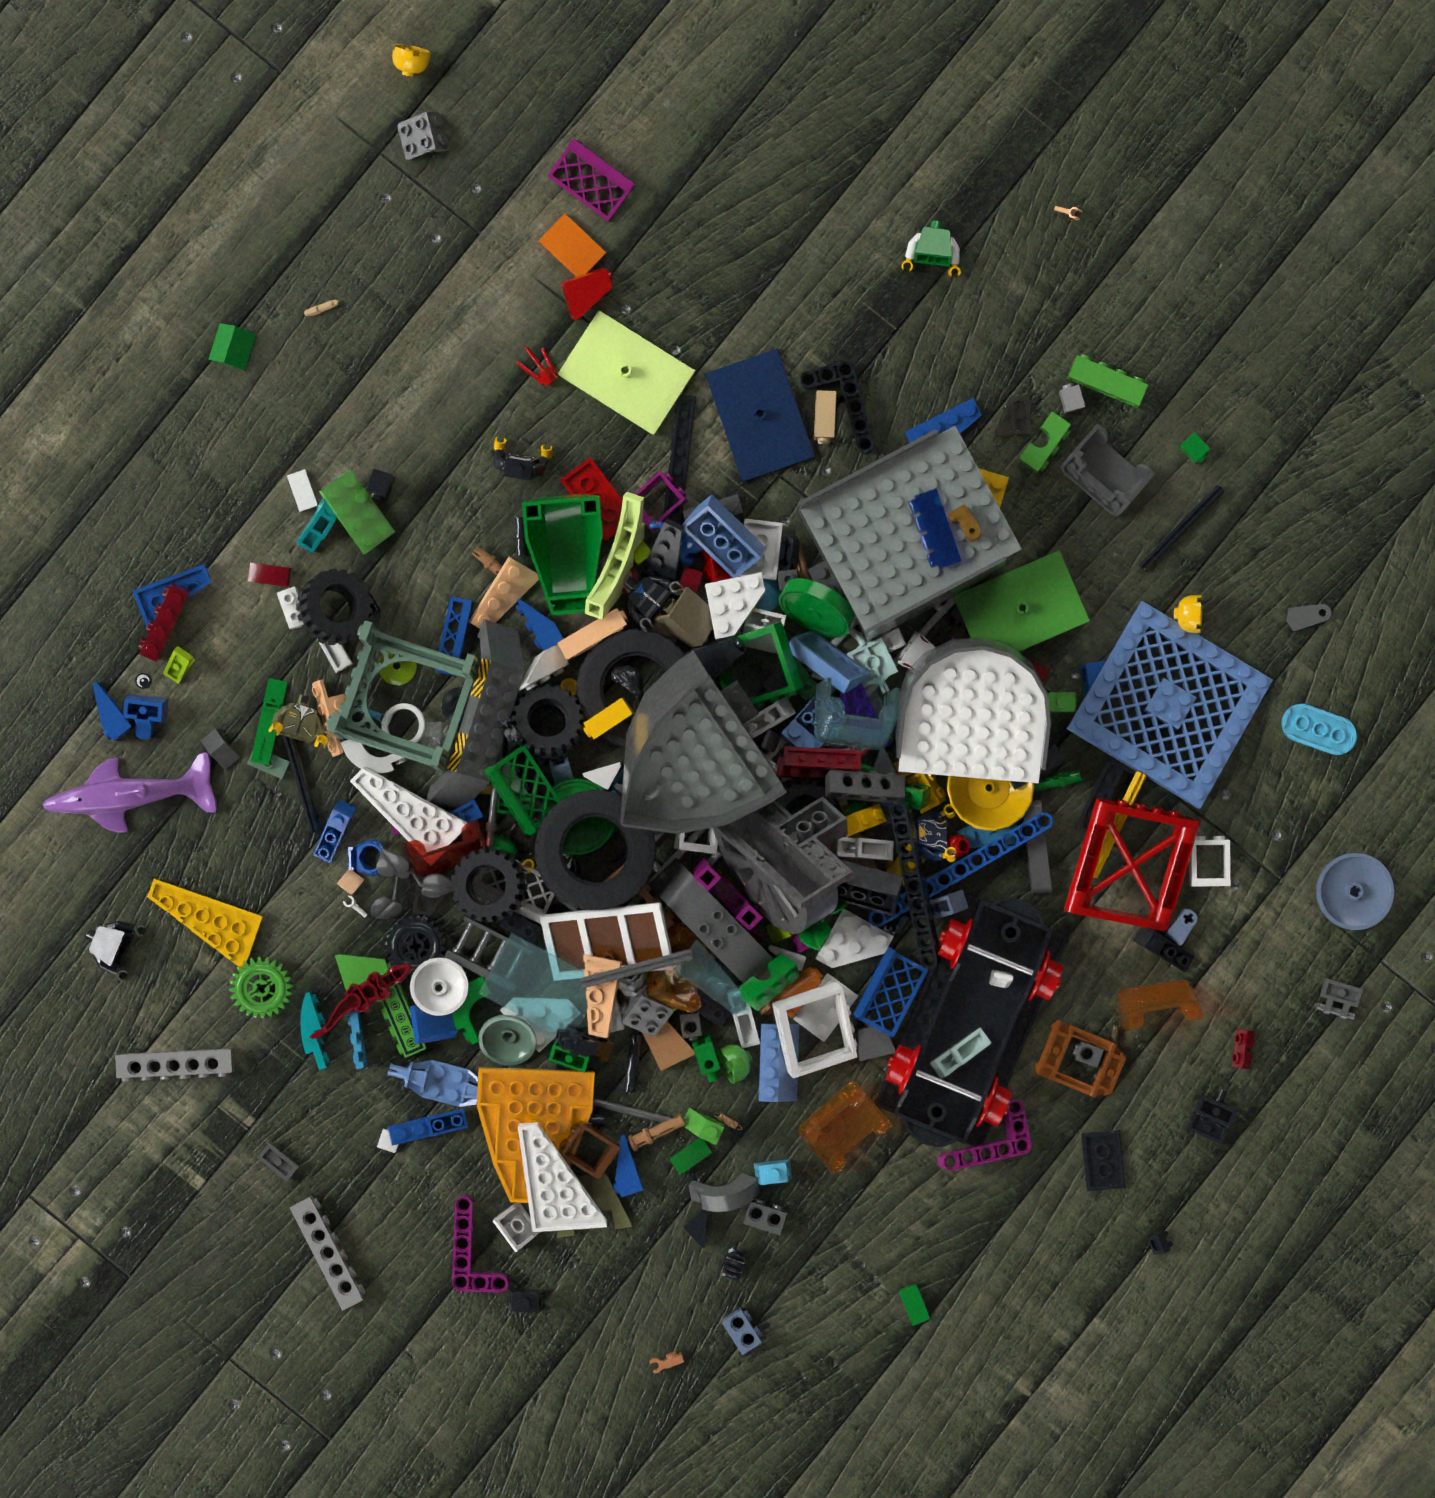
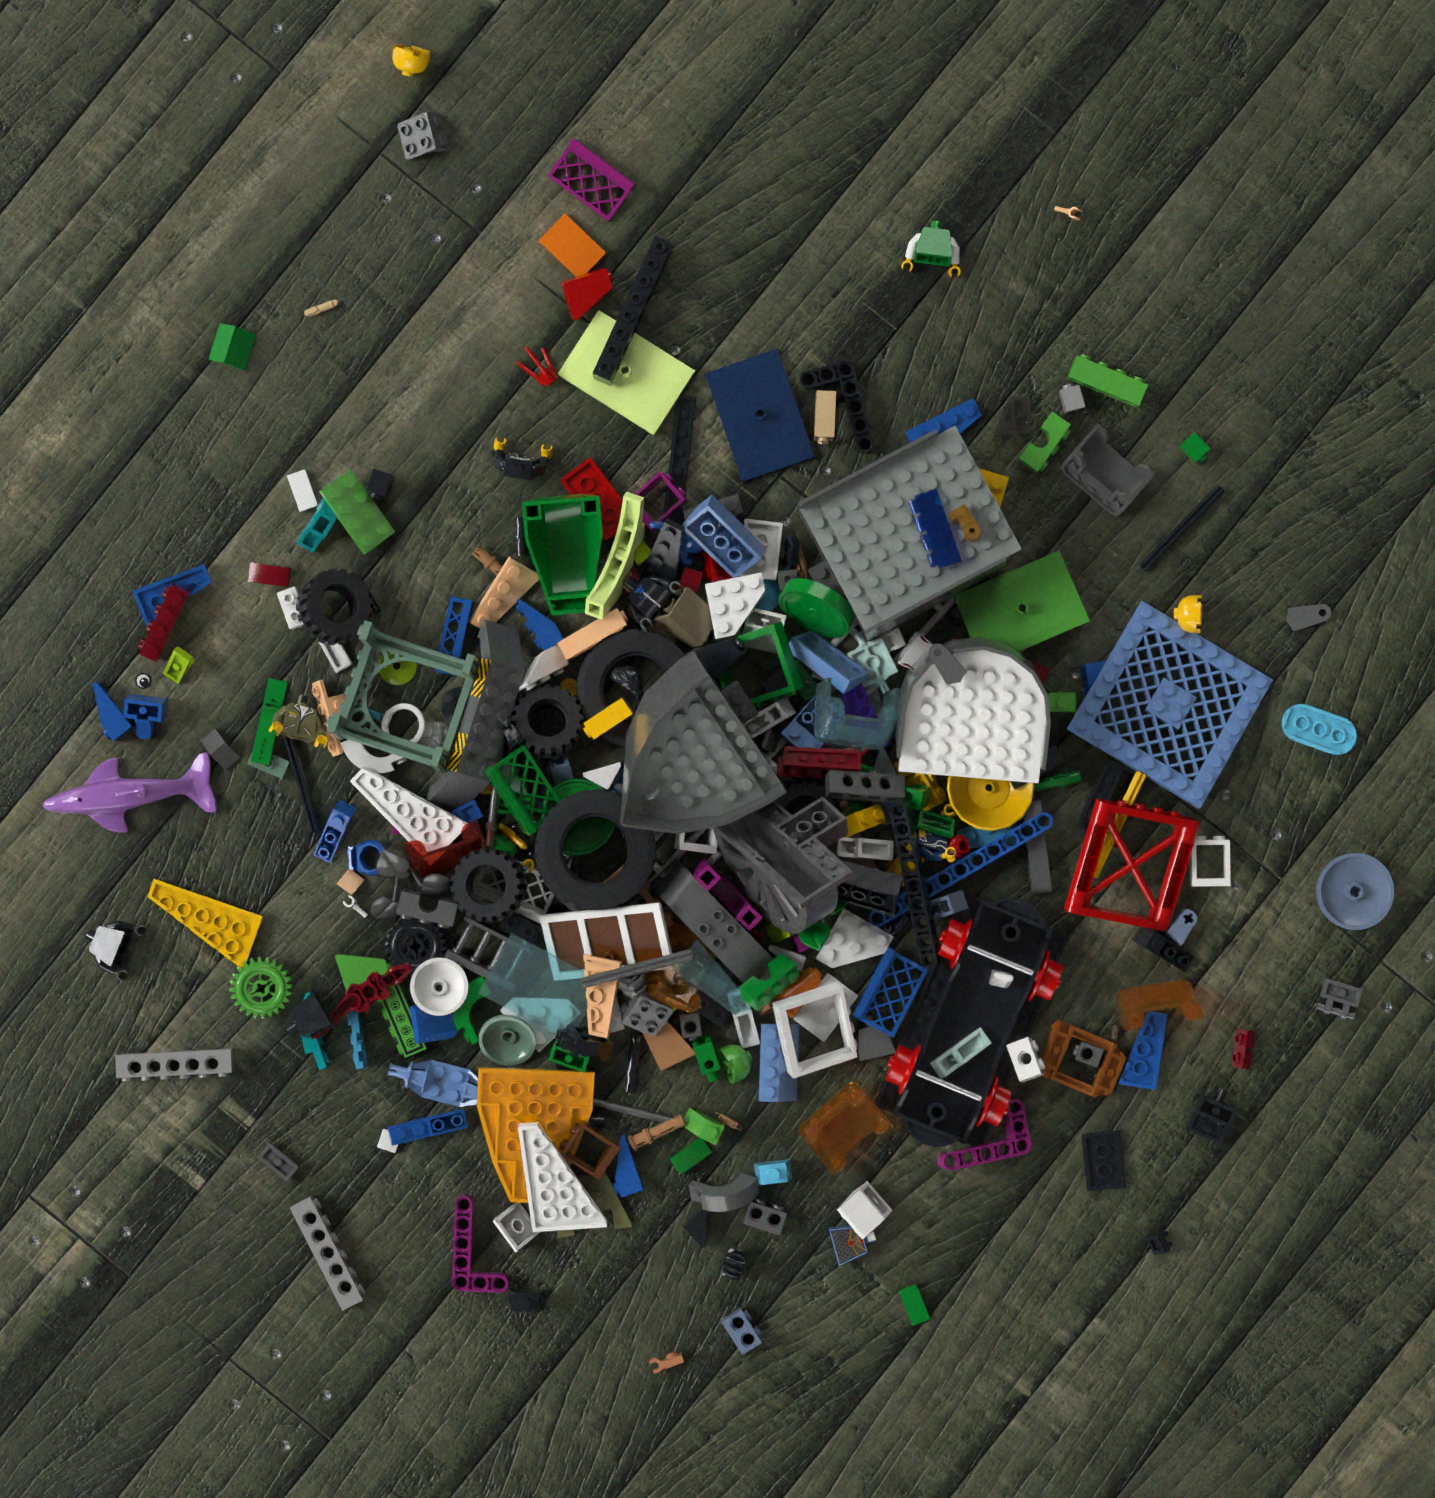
(310, 1018): none -> black torso
(411, 906): none -> dark grey arch
(514, 837): none -> yellow piece
(632, 310): none -> black brick
(849, 1244): none -> torso
(864, 1209): none -> white slope
(934, 826): none -> green tile
(947, 665): none -> dark grey piece
(1017, 1051): none -> white brick
(1145, 1056): none -> blue wing

